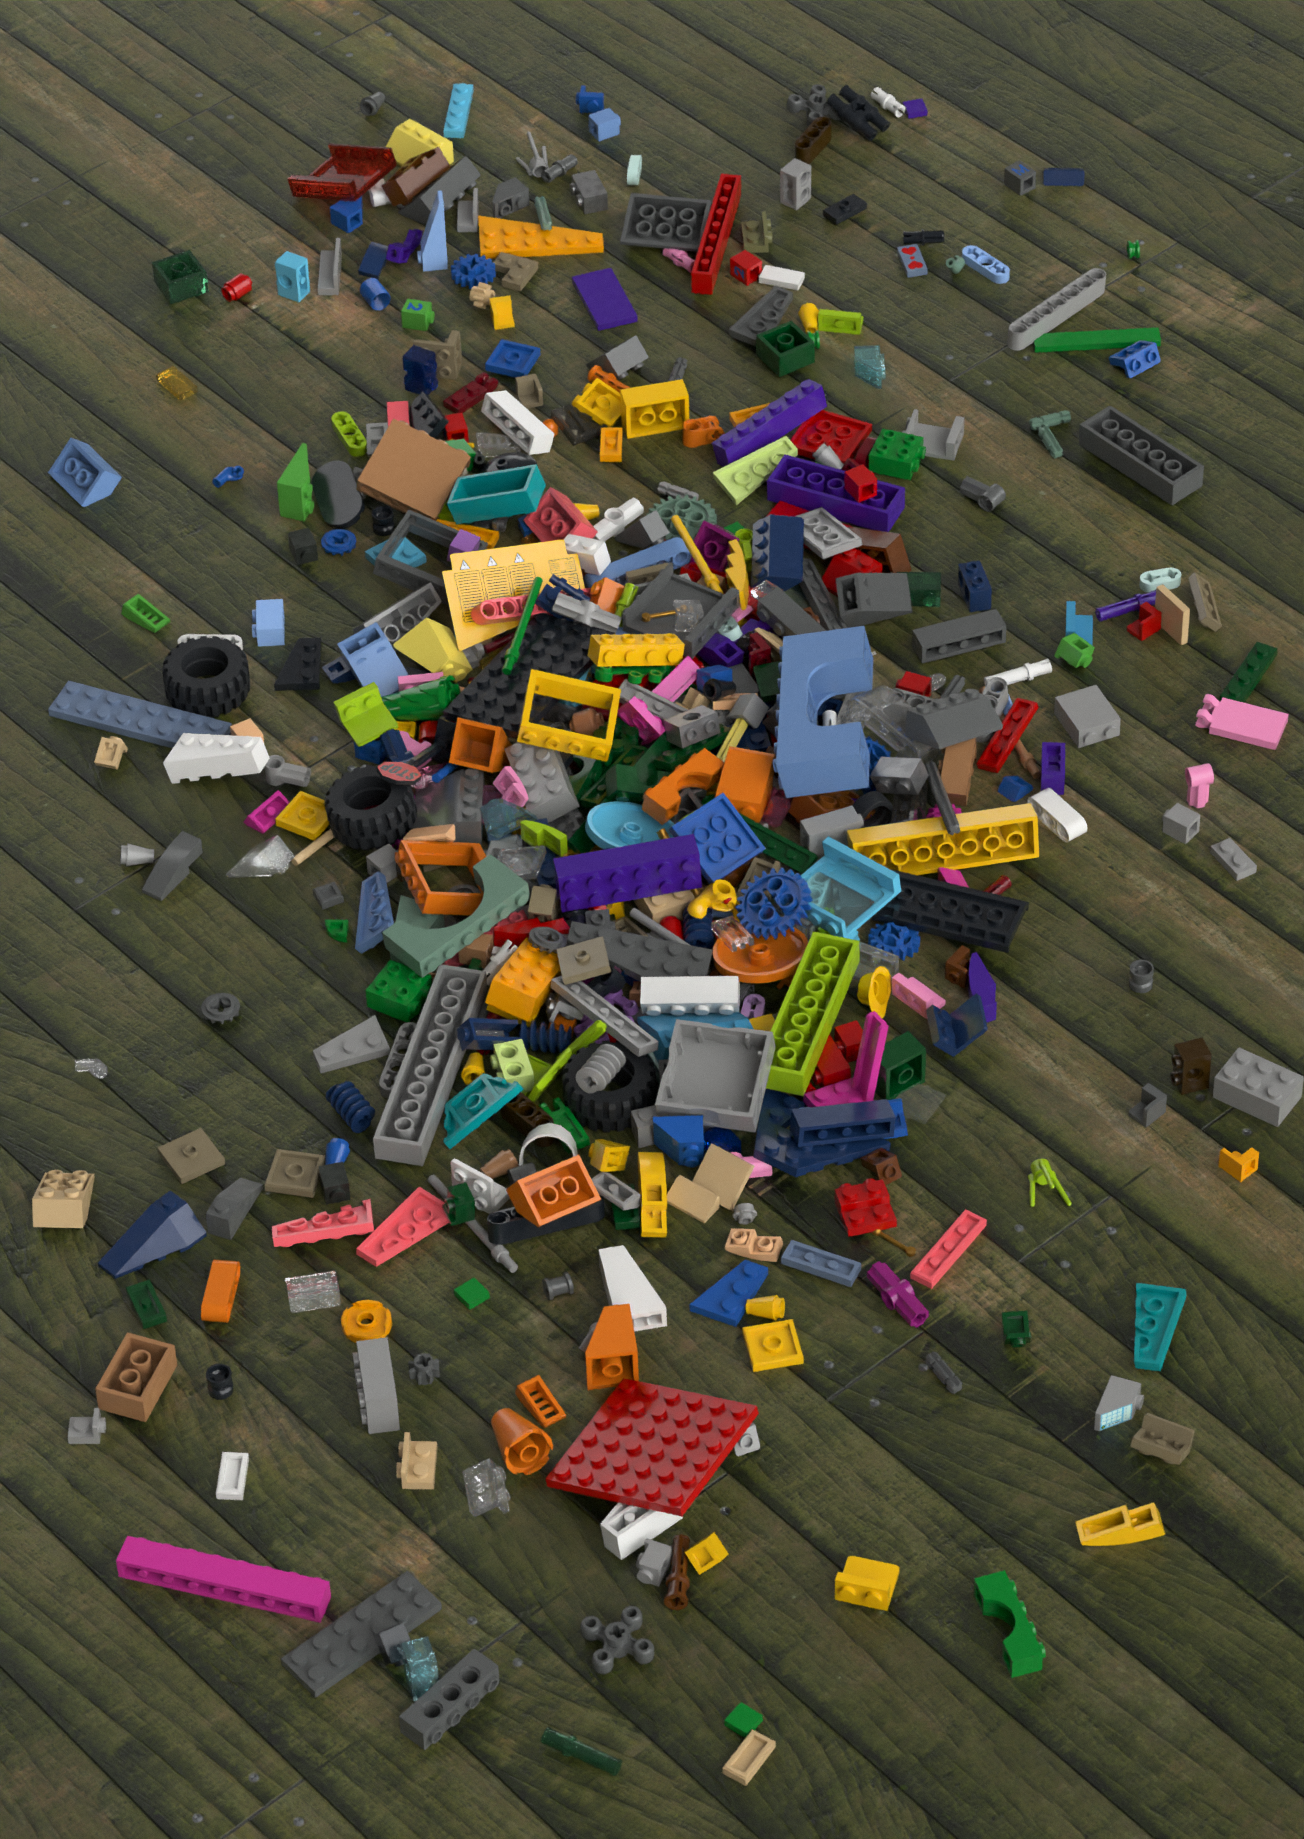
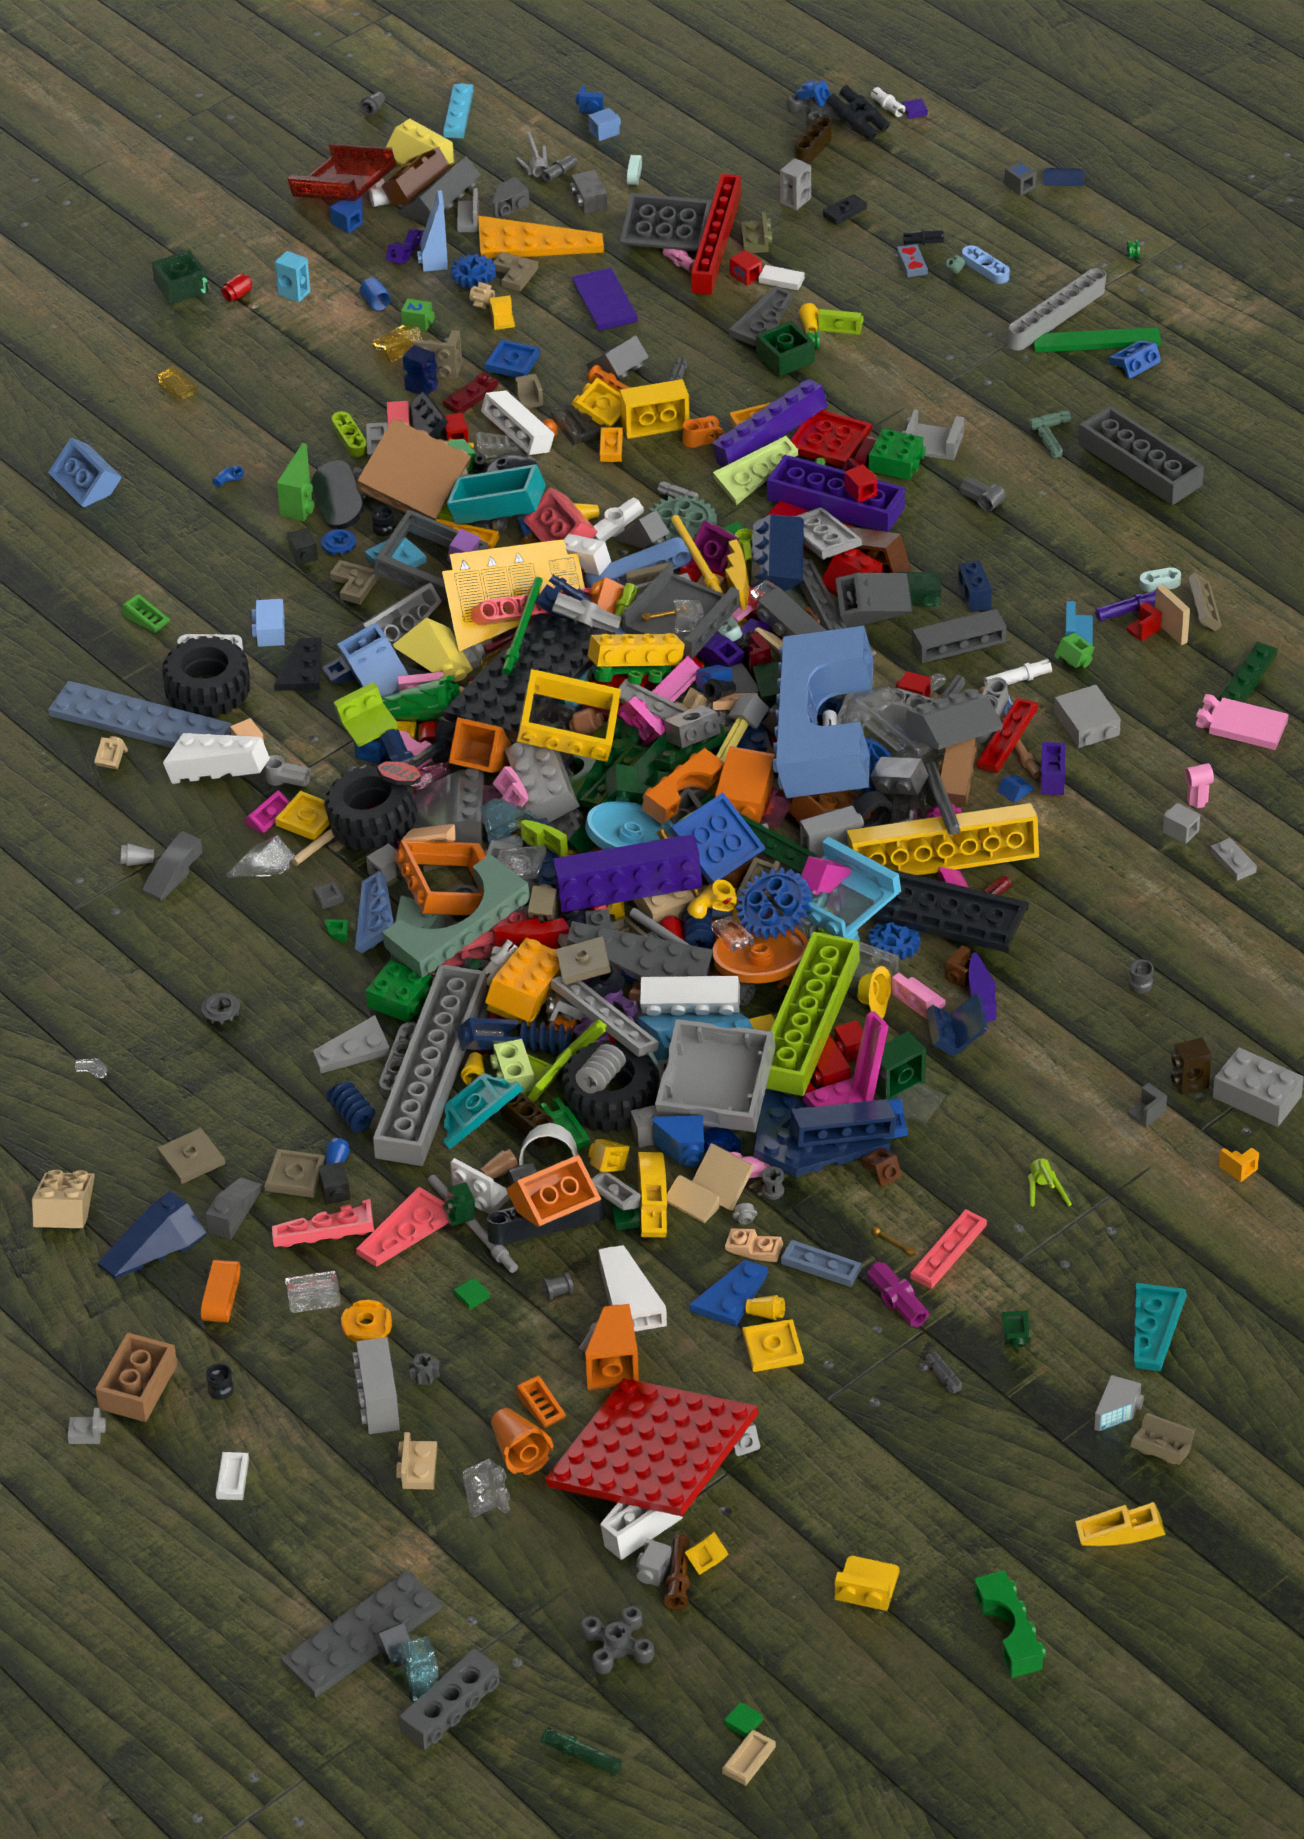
(146, 1304): dark green plate -> none
(224, 1578): dark pink brick -> none
(330, 270): light grey panel -> none
(357, 580): none -> dark tan plate
(373, 260): dark blue slope -> none
(398, 341): none -> clear yellow bracket
(443, 772): blue bar -> none
(479, 949): medium nougat panel -> none
(539, 938): dark grey gear -> none
(543, 213): sand green axle -> none
(749, 1001): lavender beam -> none
(777, 1182): none -> dark grey bush
(814, 89): none -> blue bracket
(824, 874): none -> dark pink slope
(827, 457): light grey cone -> none
(864, 1207): red plate -> none
(870, 365): clear light blue slope -> none
(1058, 815): white beam -> none

